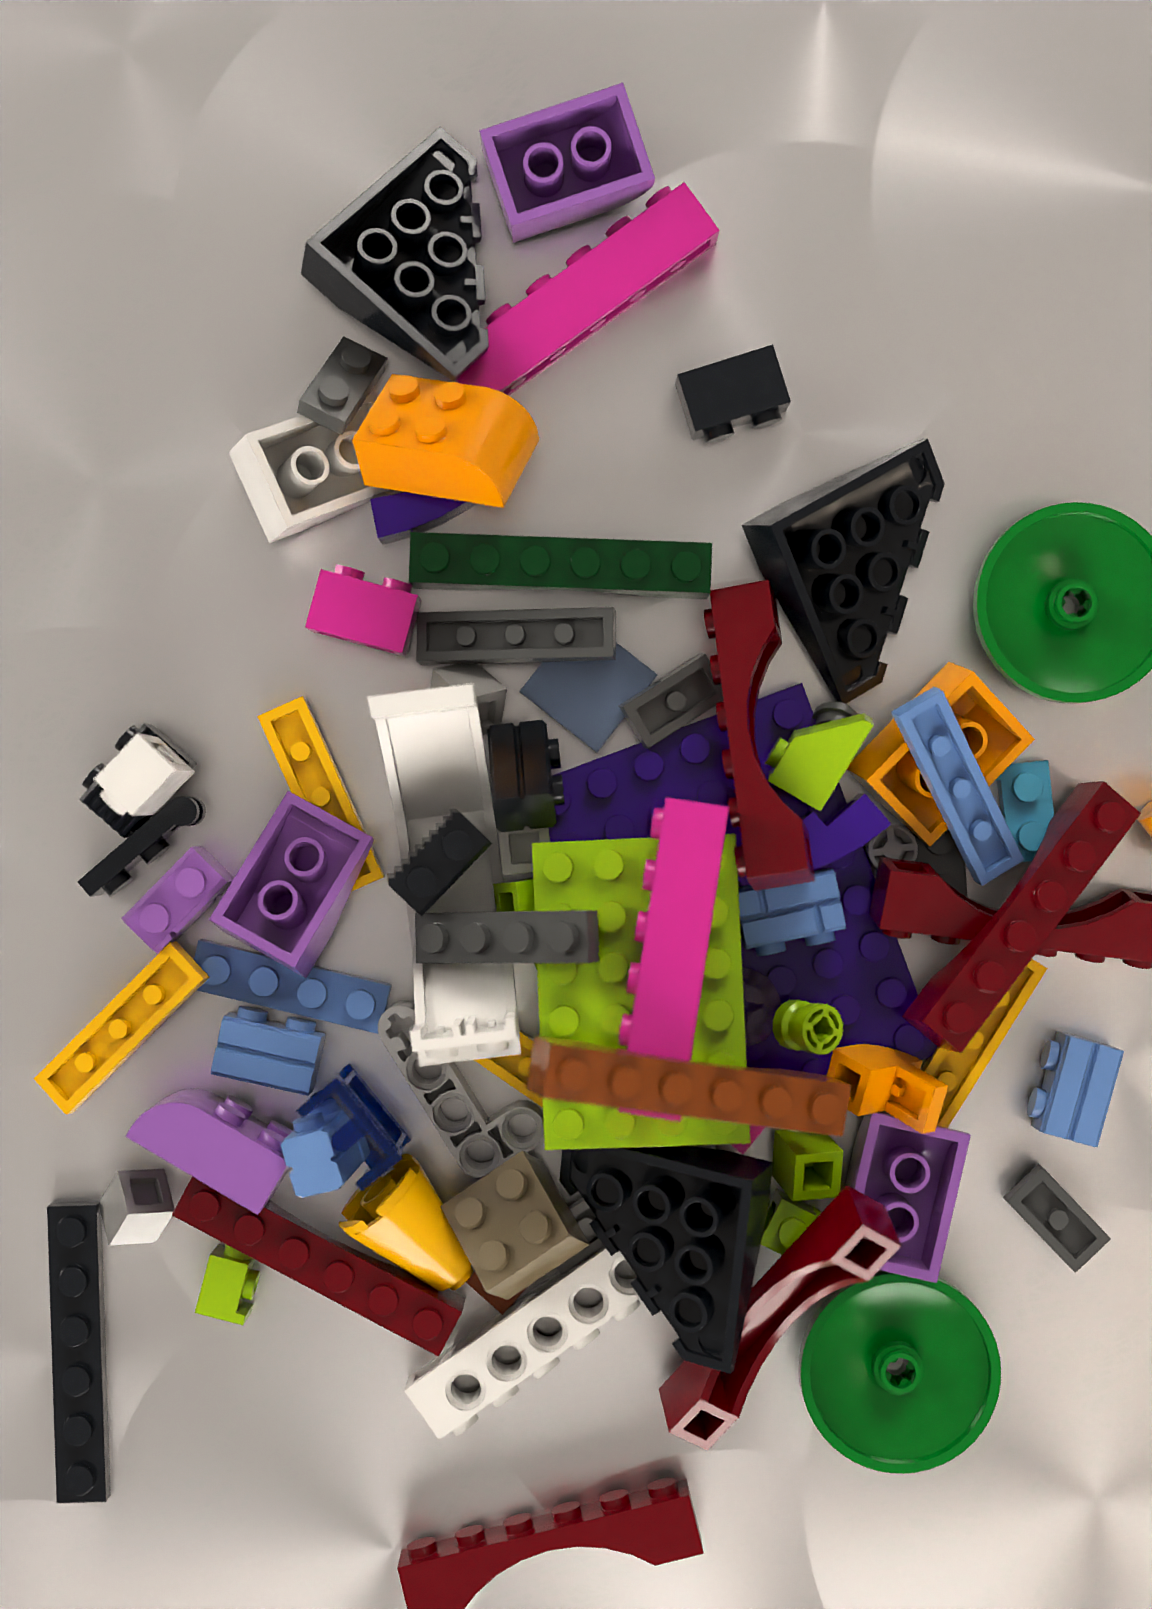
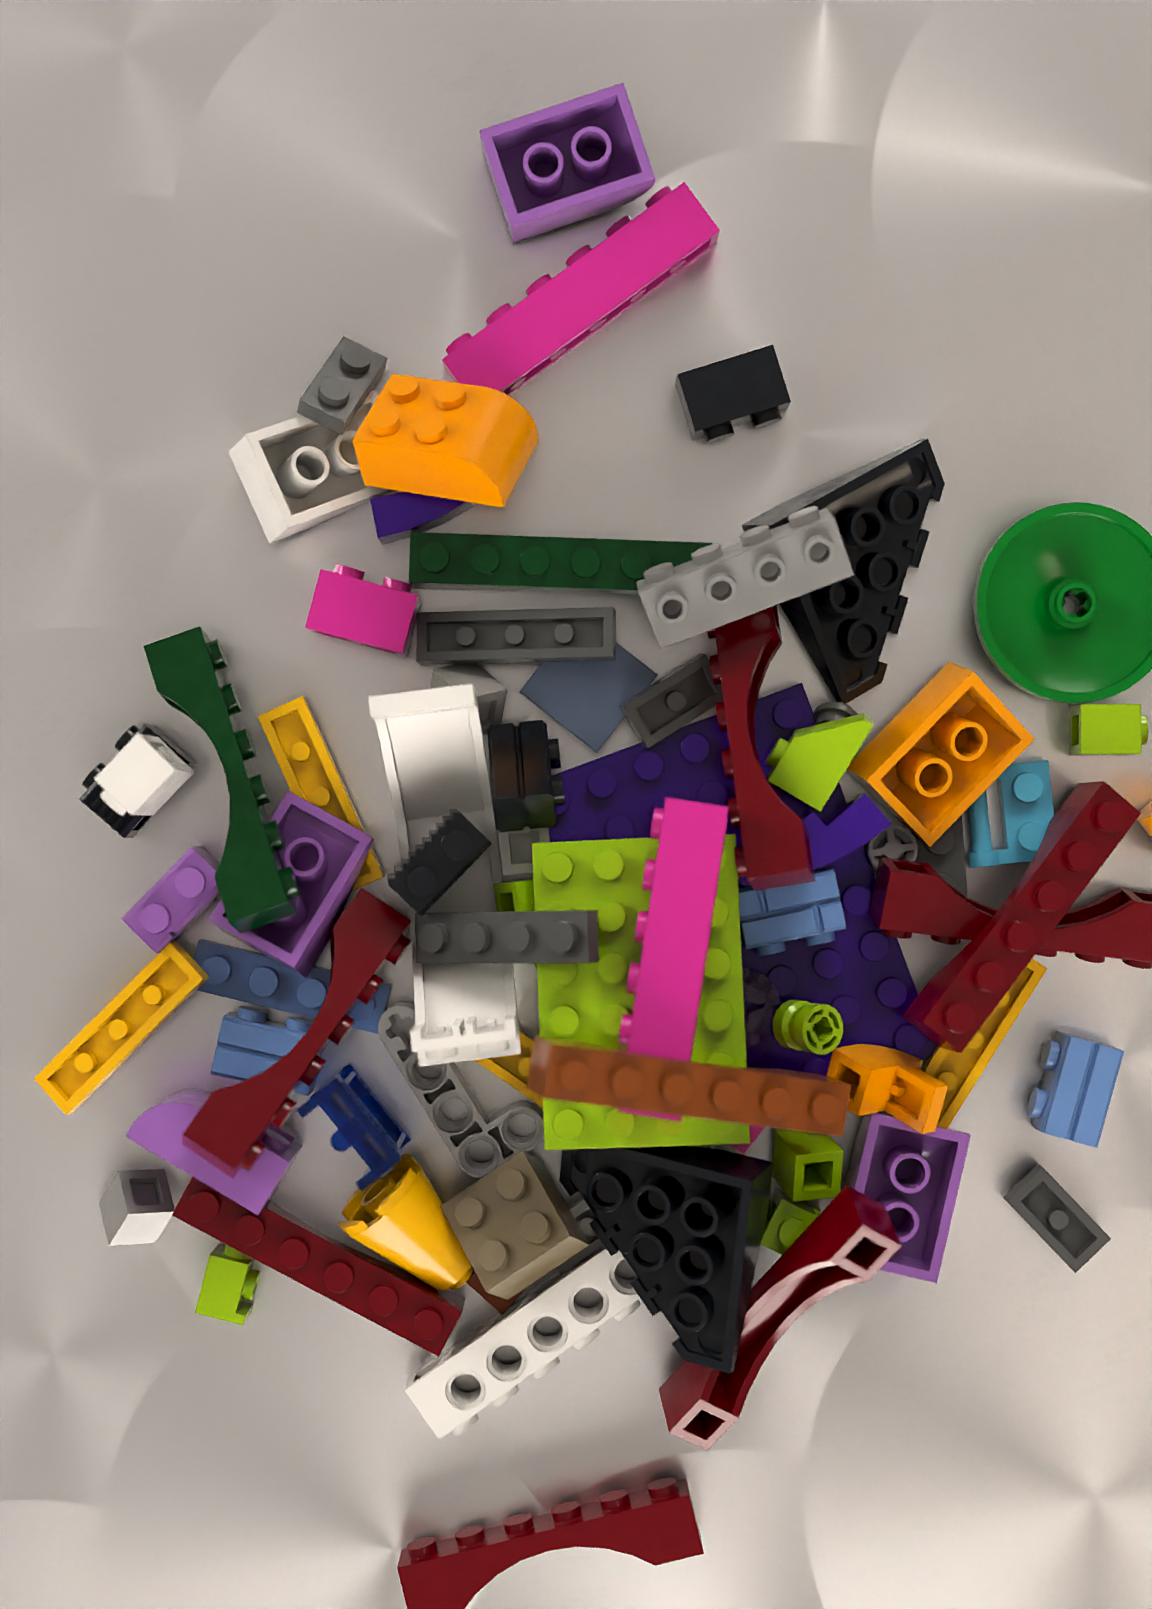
(78, 1352): black plate -> none
(144, 844): black plate -> none
(238, 1116): none -> dark red arch
(250, 873): none -> dark green arch
(313, 1159): medium blue brick -> none
(408, 257): black slope -> none
(744, 577): none -> light grey brick
(910, 1414): green dish -> none
(957, 785): medium blue plate -> none
(1106, 729): none -> lime brick

